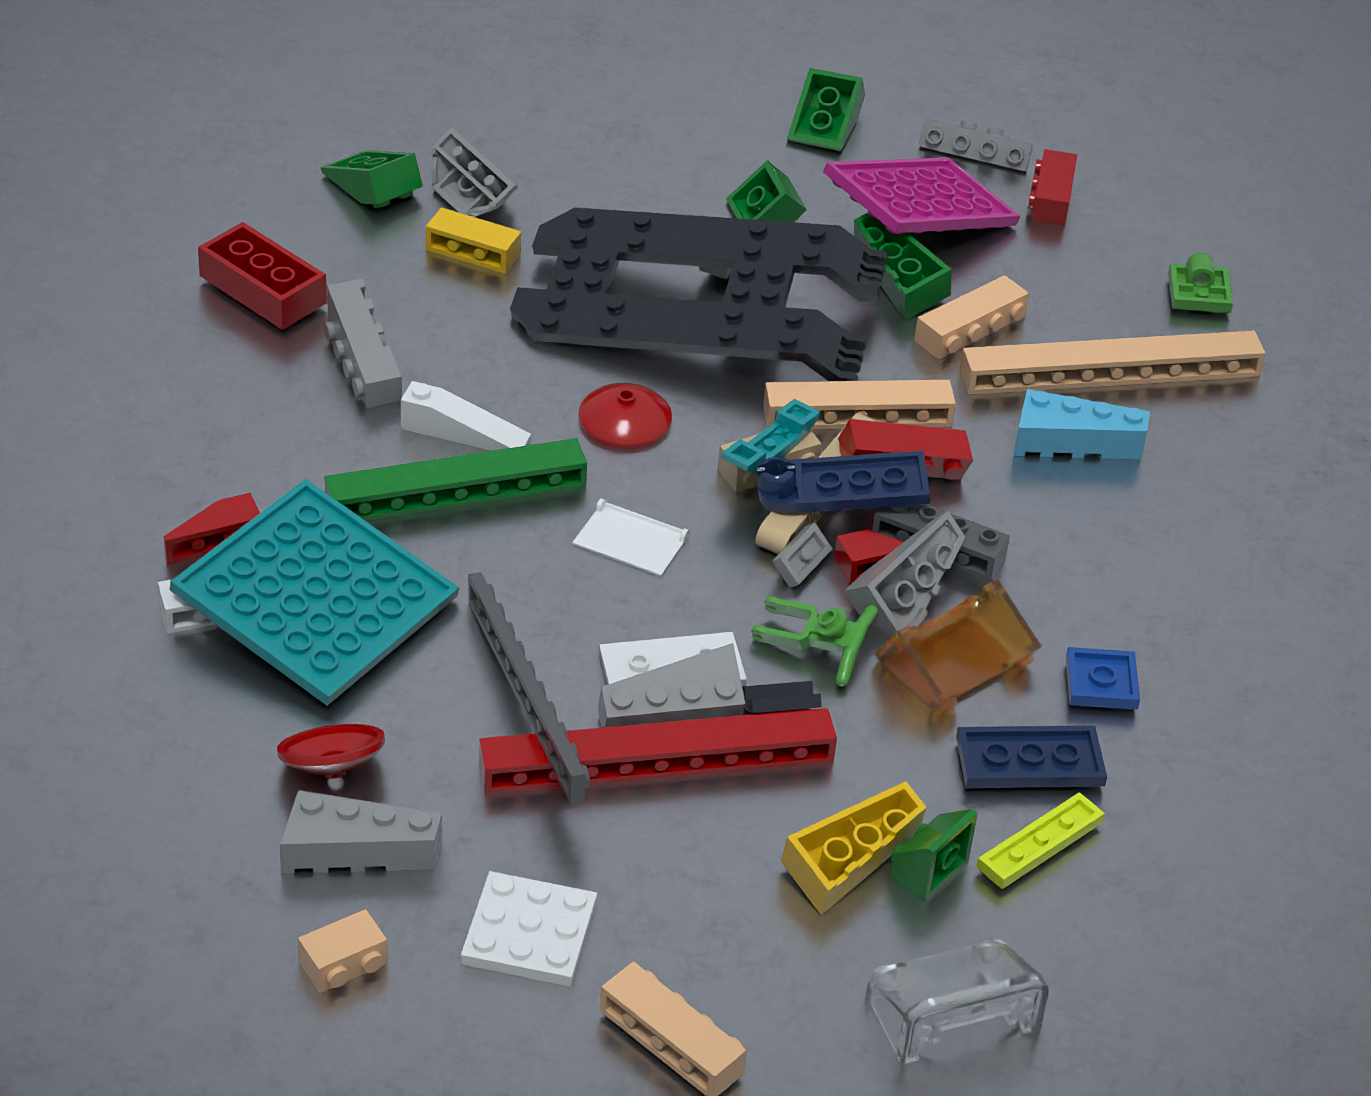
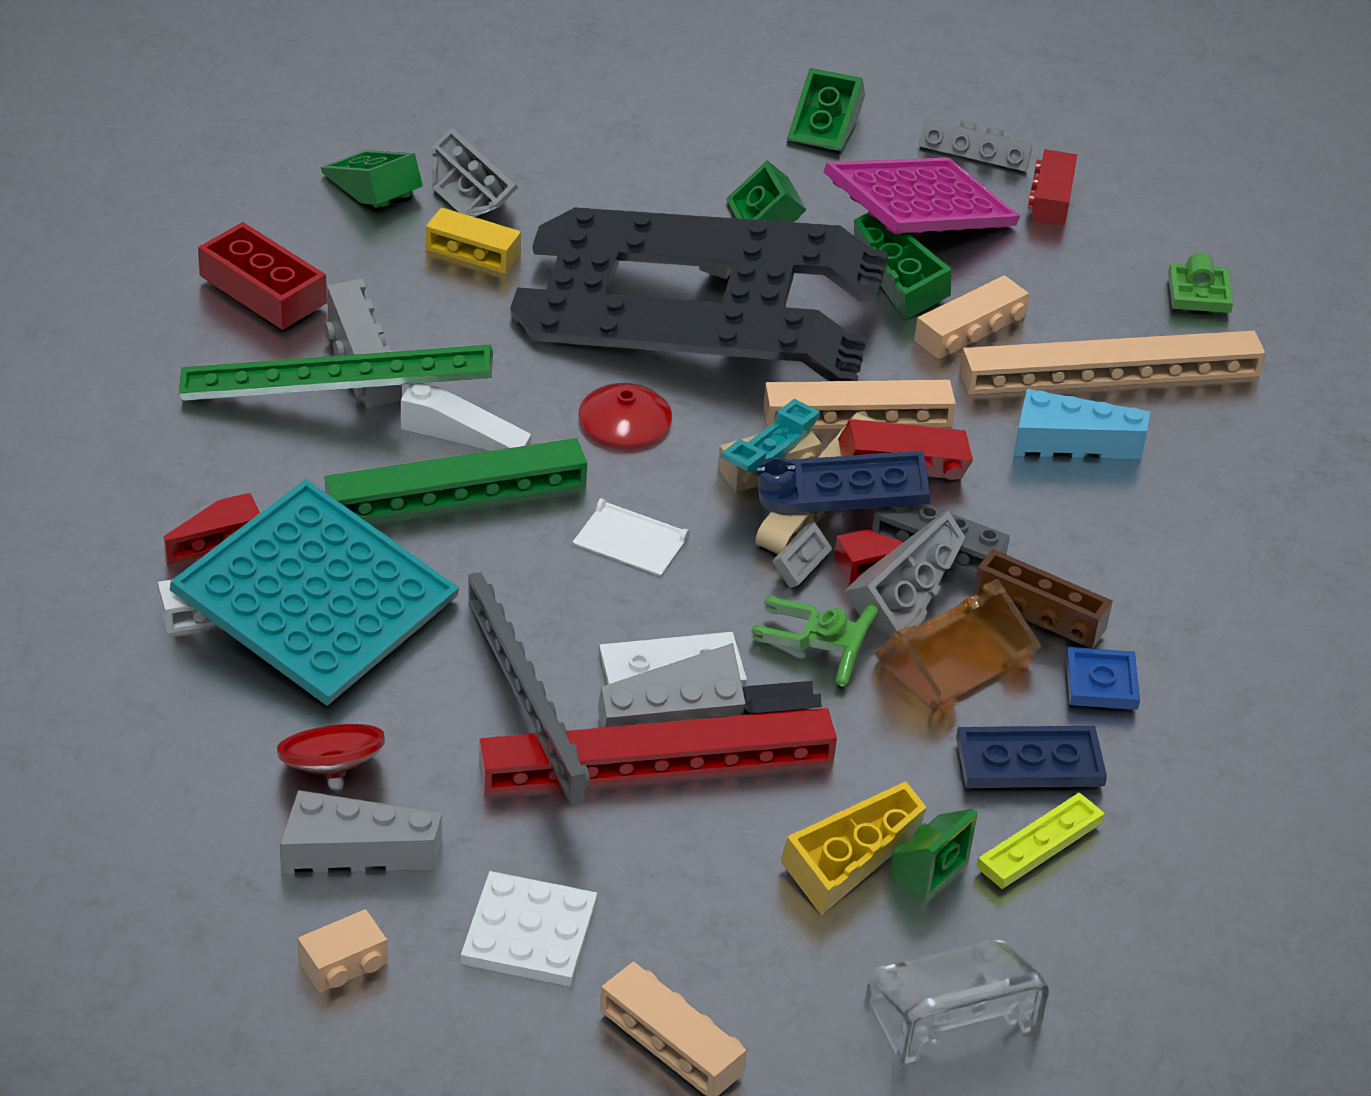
(336, 372): none -> green plate
(1047, 598): none -> reddish brown brick

